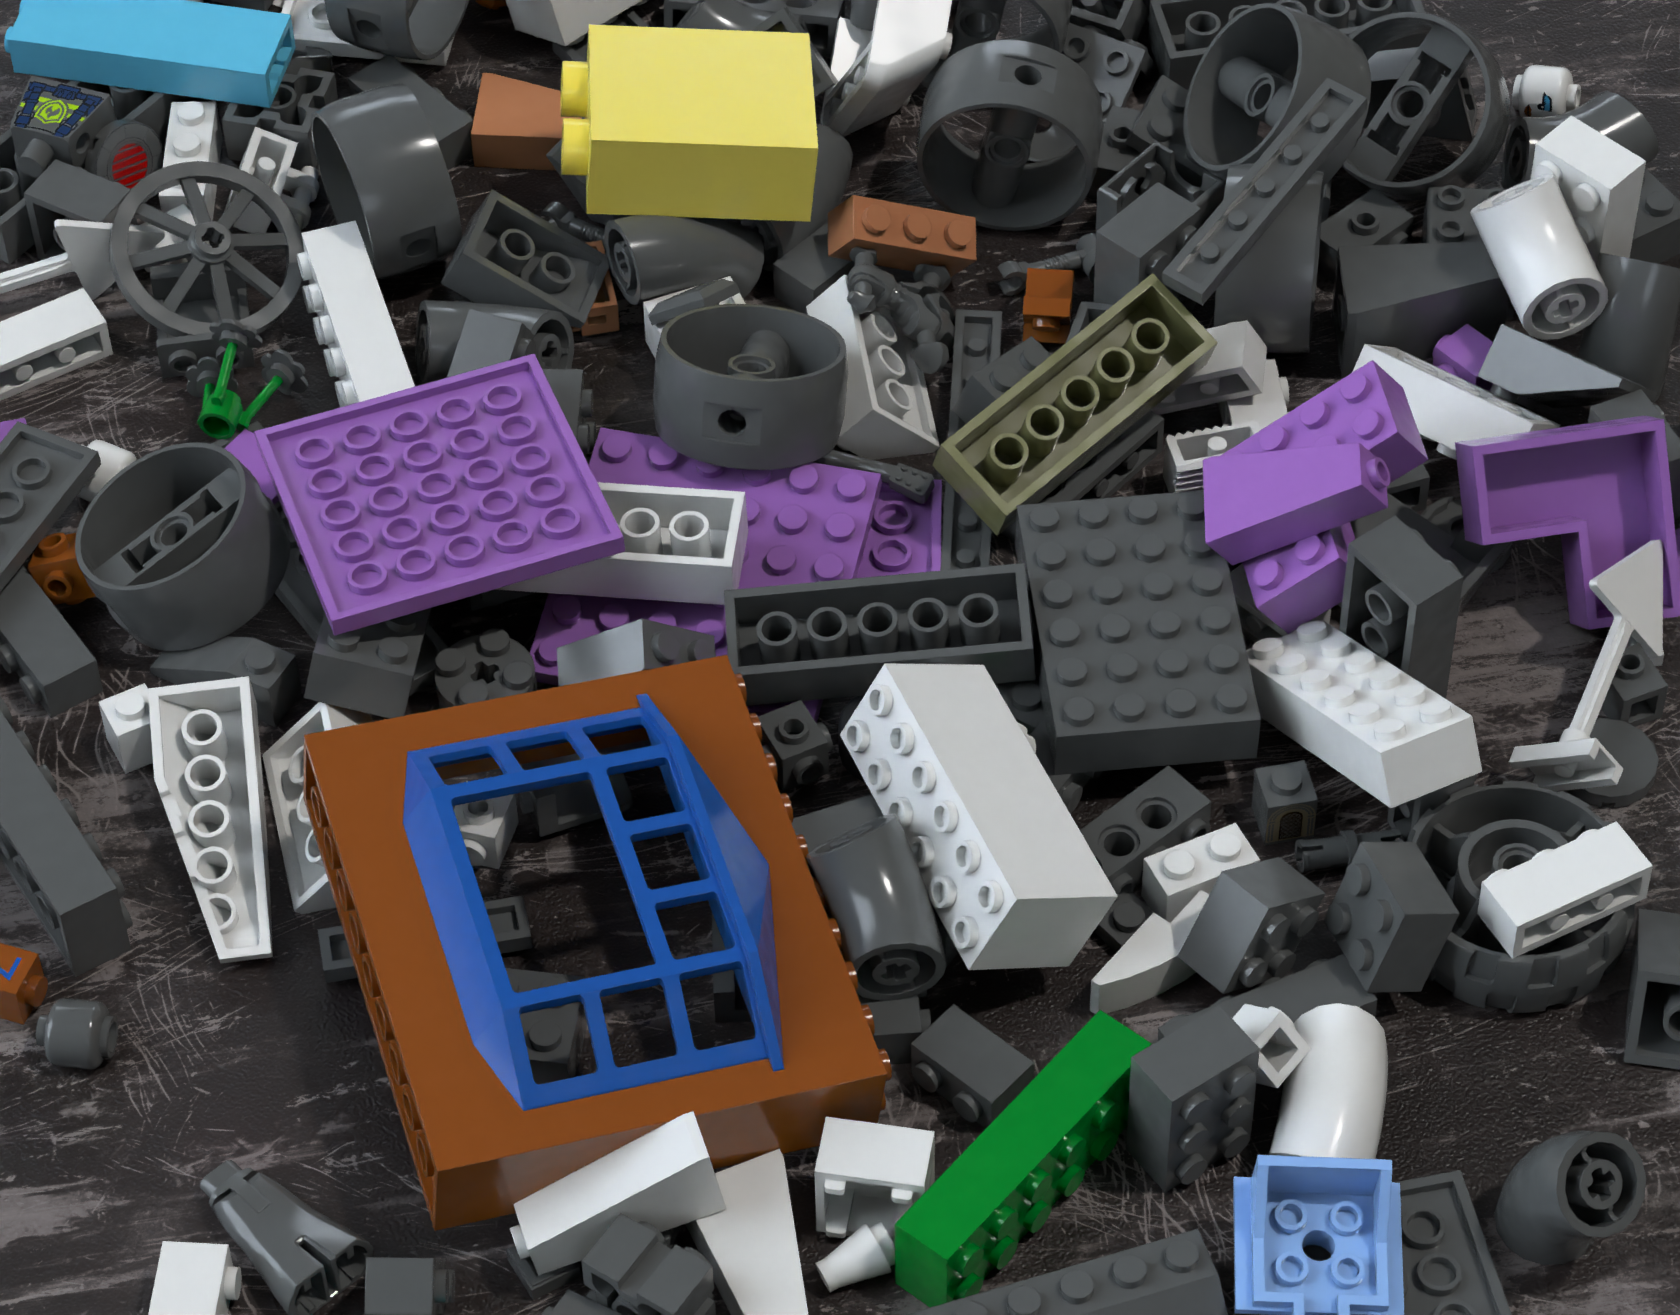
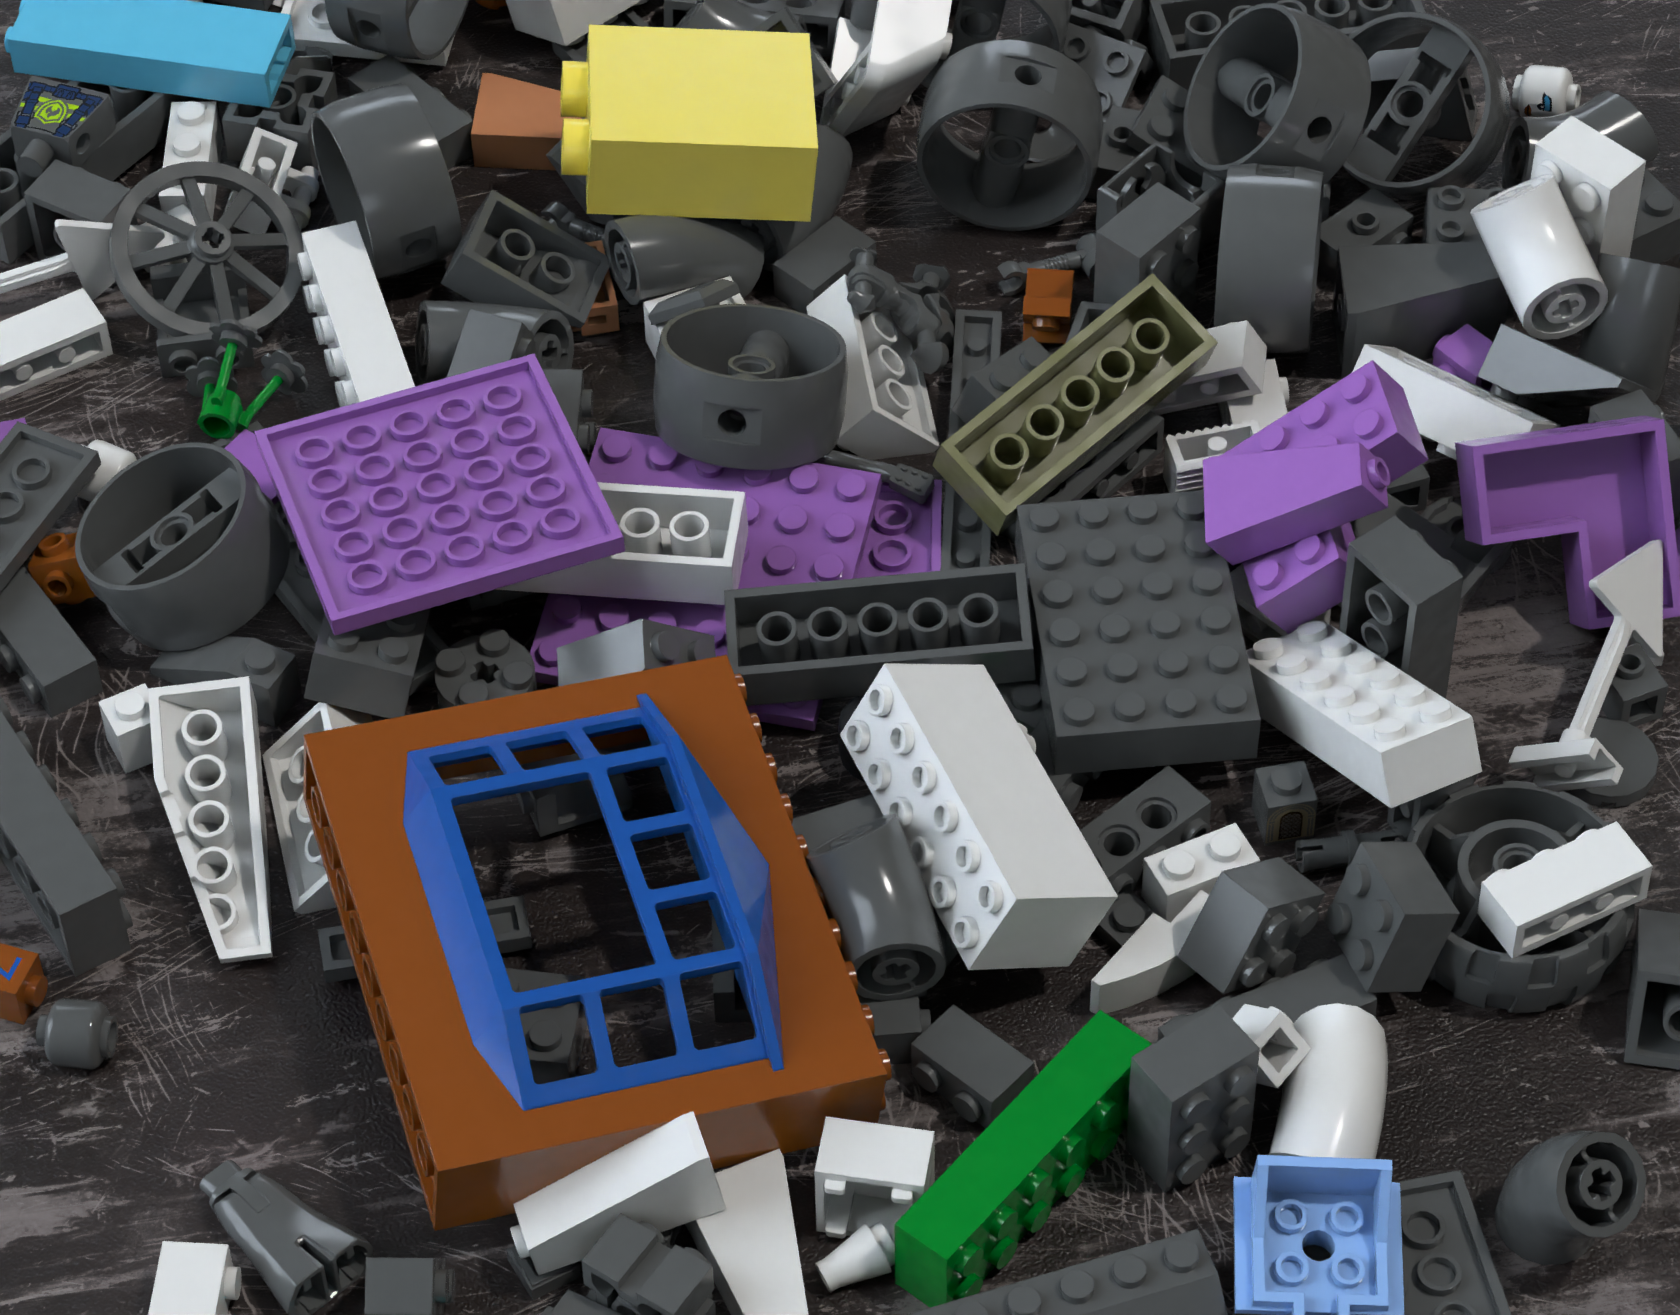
(125, 152): tile -> none
(487, 828): white brick -> none
(796, 744): dark grey brick -> none
(902, 234): nougat brick -> none
(1264, 191): dark grey plate -> none

